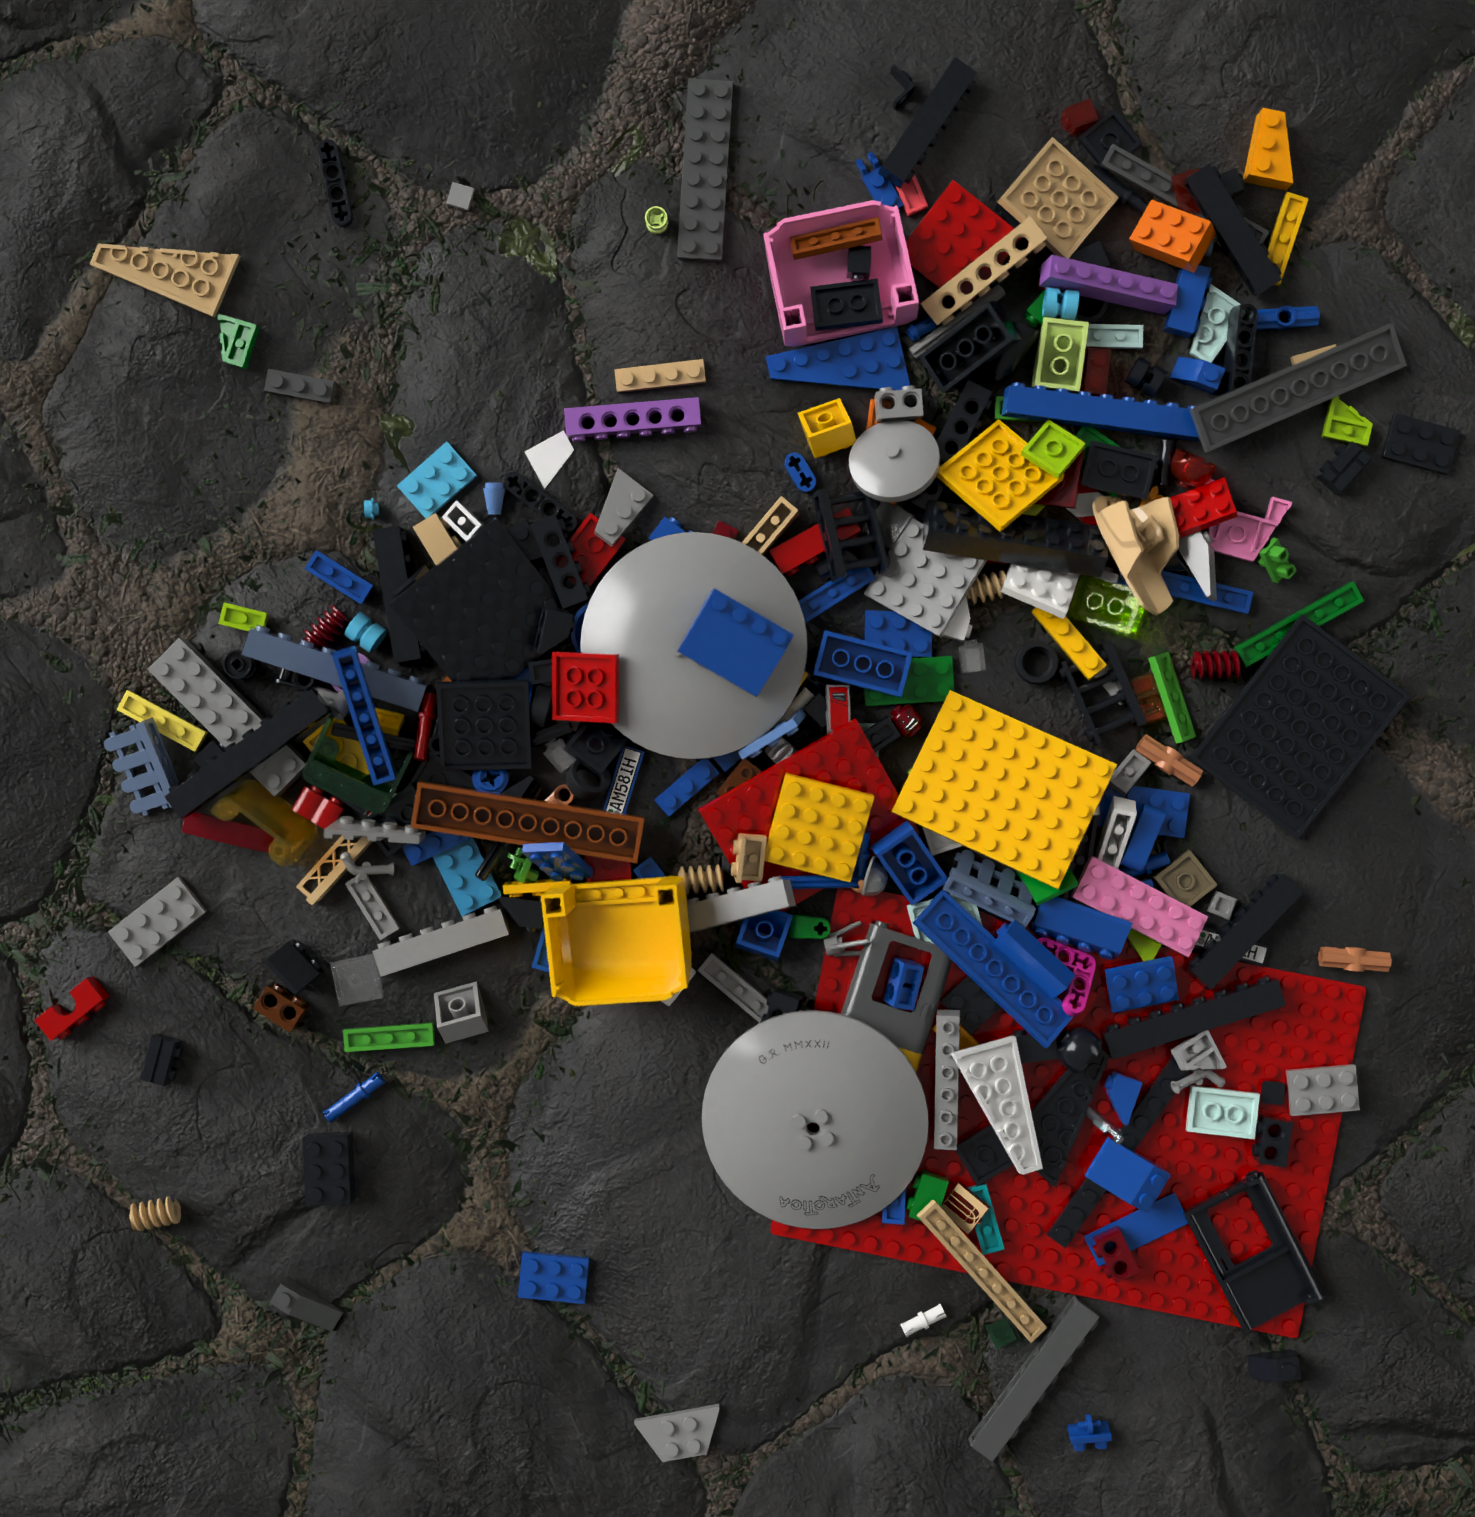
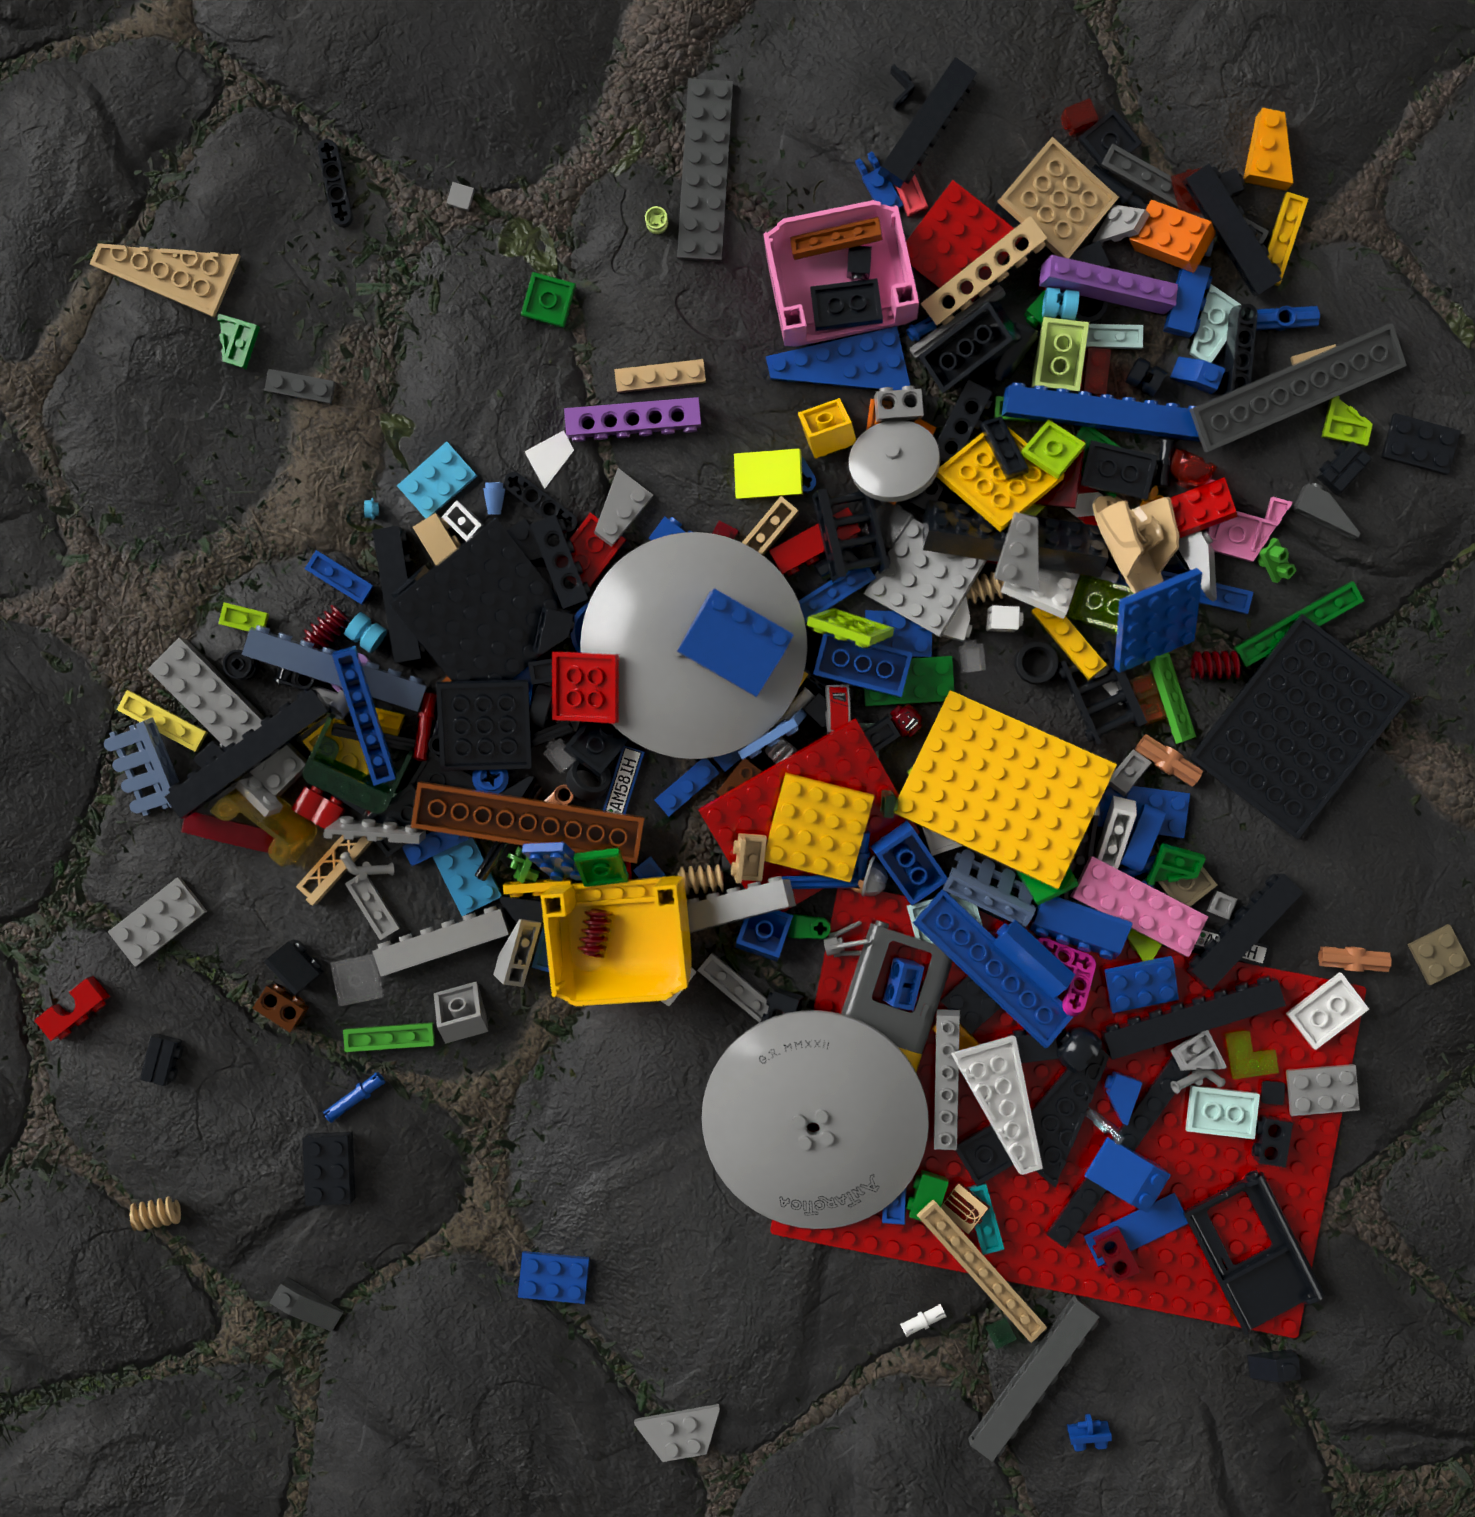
(259, 796): none -> light grey plate
(517, 953): none -> light grey slope
(548, 300): none -> green plate
(595, 932): none -> dark red piece
(601, 867): none -> green plate
(768, 474): none -> neon yellow tile
(850, 626): none -> lime plate
(888, 804): none -> clear green plate
(1004, 447): none -> black tile
(1004, 618): none -> white brick
(1020, 553): none -> light grey wing
(1121, 223): none -> light grey wing
(1157, 620): none -> blue plate
(1175, 864): none -> green wing
(1244, 1061): none -> clear neon green plate
(1323, 509): none -> dark grey slope
(1327, 1011): none -> white plate
(1439, 954): none -> dark tan plate

